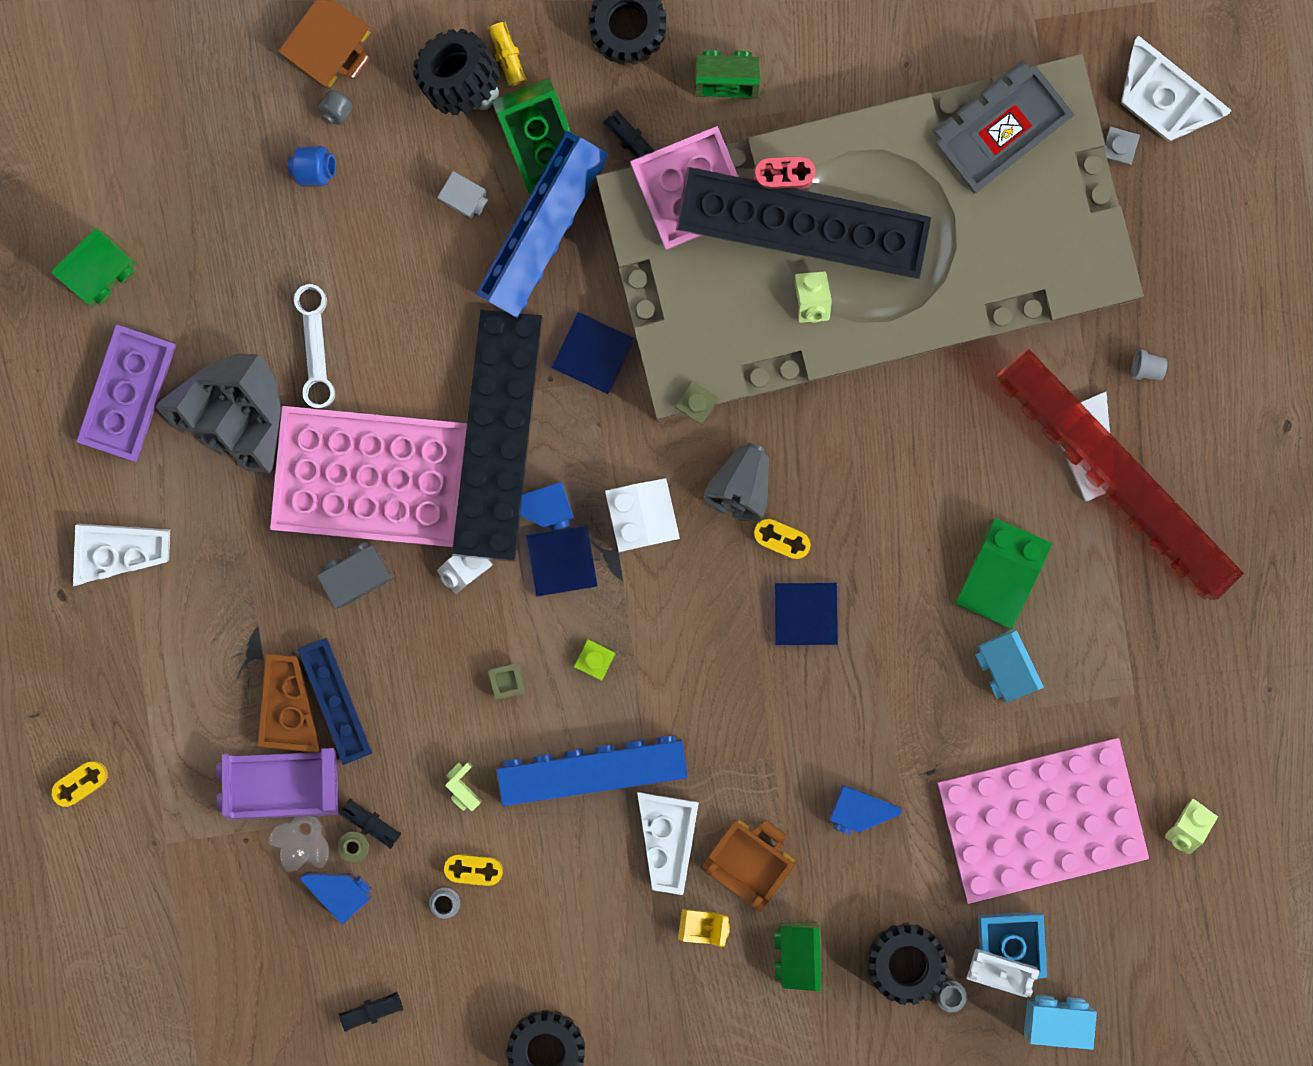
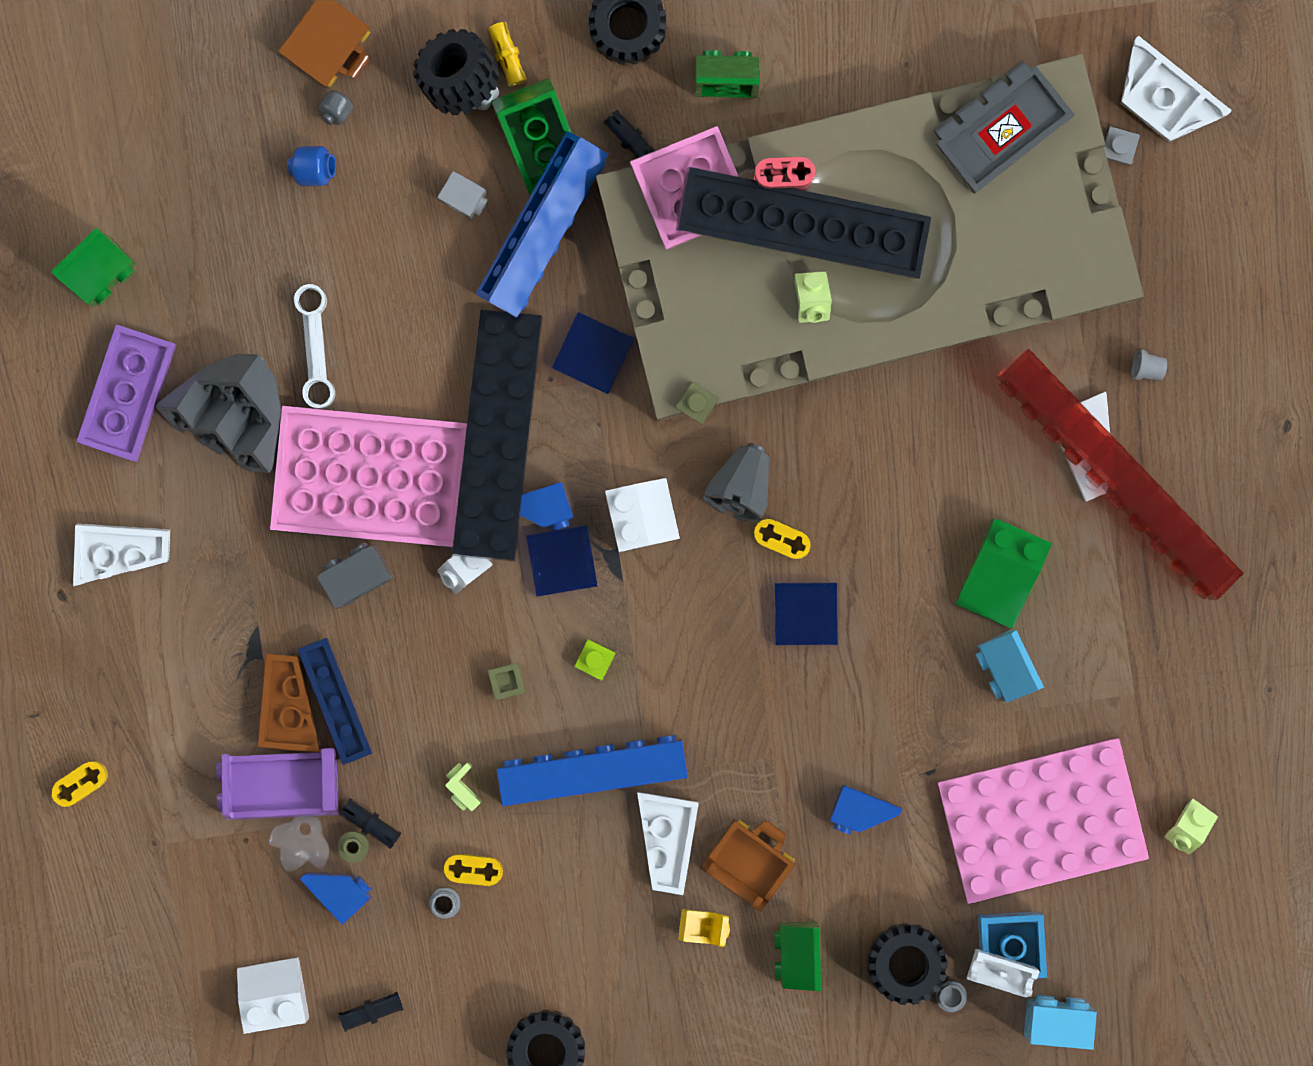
(271, 995): none -> white slope

